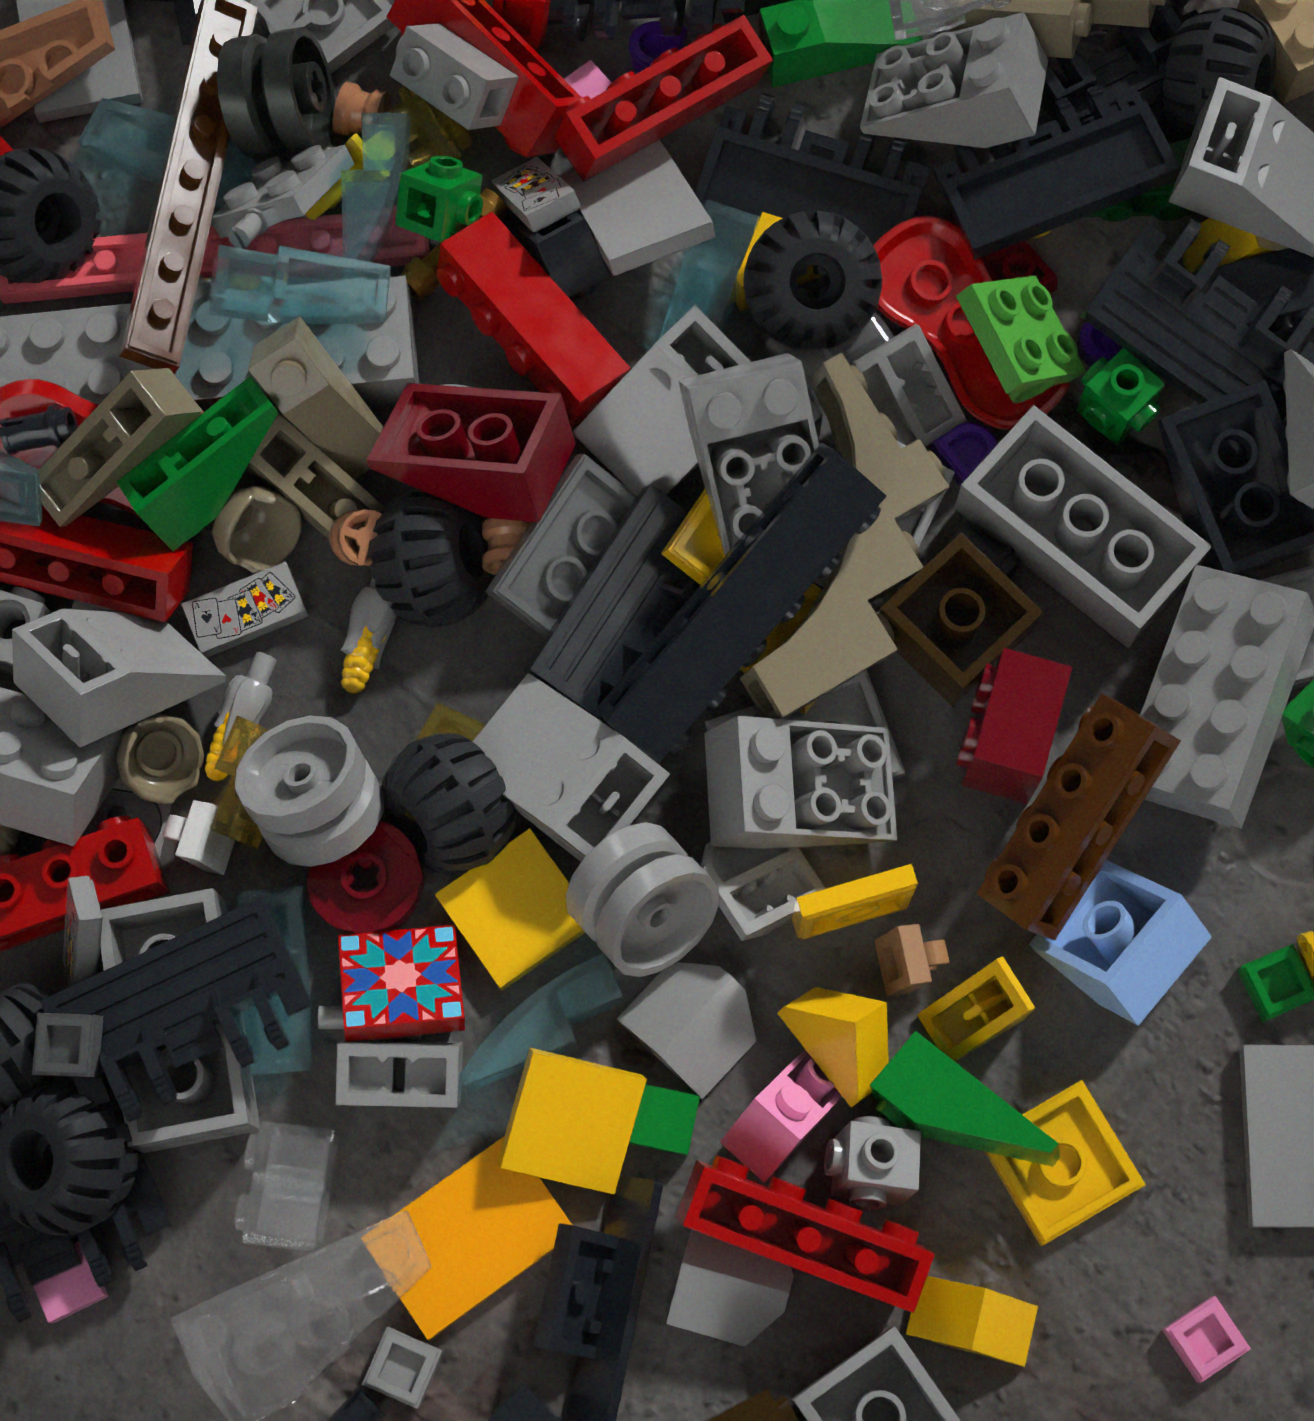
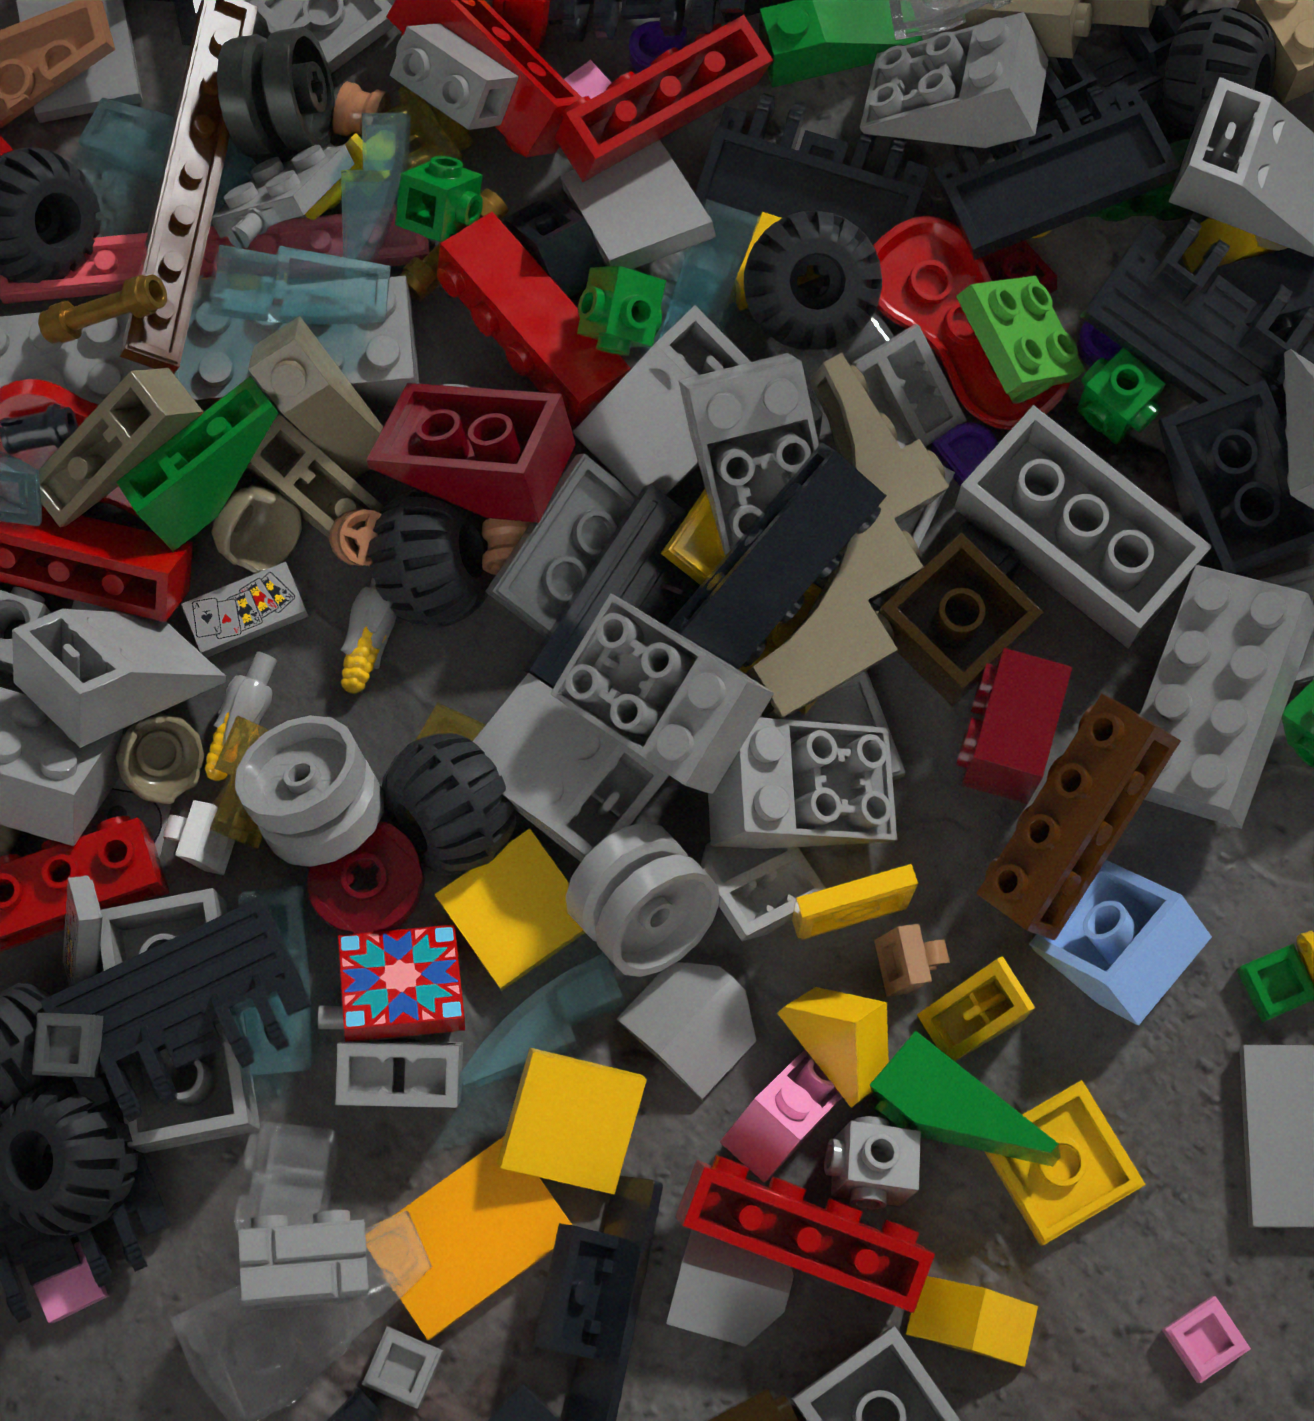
(139, 295): none -> pearl gold bar
(303, 1261): none -> light grey brick
(536, 194): light grey tile -> none
(621, 309): none -> green brick
(661, 695): none -> light grey slope
(665, 1120): green tile -> none

